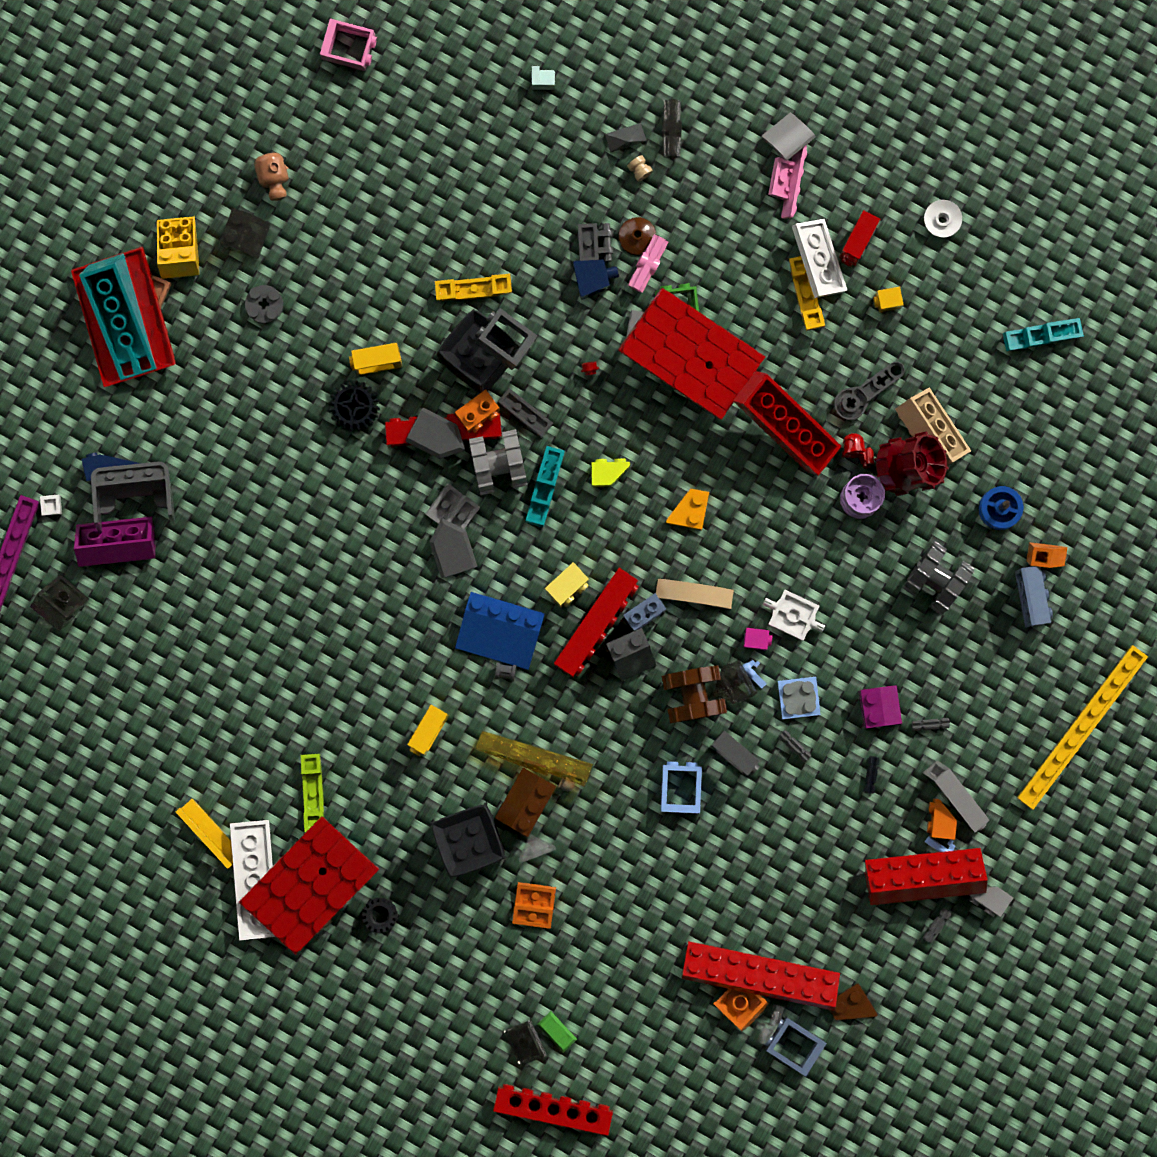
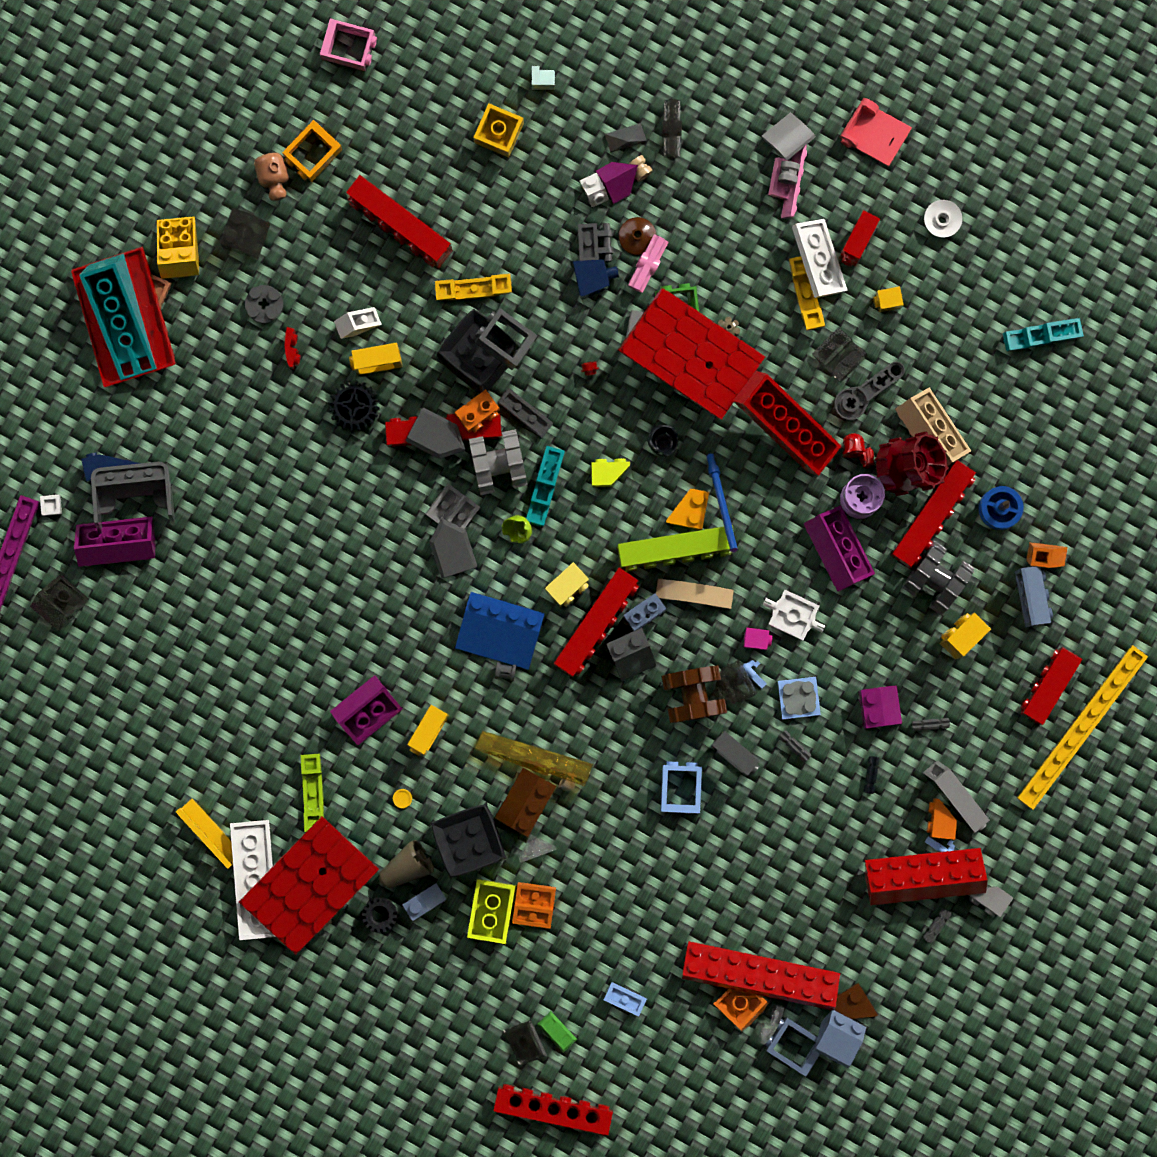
(292, 354): none -> red slope
(335, 148): none -> light orange window
(357, 322): none -> white slope
(366, 710): none -> magenta slope
(399, 222): none -> red brick
(402, 798): none -> yellow piece
(406, 866): none -> dark tan cone
(424, 902): none -> sand blue slope
(491, 911): none -> neon yellow brick
(498, 130): none -> yellow brick
(517, 529): none -> lime hair
(594, 190): none -> white bracket
(617, 179): none -> magenta slope
(625, 999): none -> light blue plate
(663, 440): none -> black hair
(673, 548): none -> lime brick
(714, 473): none -> blue bar
(732, 325): none -> dark tan plant
(789, 172): none -> light grey wheel
(839, 354): none -> clear smoke slope
(839, 548): none -> magenta slope
(839, 1038): none -> sand blue slope
(872, 132): none -> coral door
(933, 513): none -> red brick
(965, 635): none -> yellow brick
(1051, 686): none -> red brick

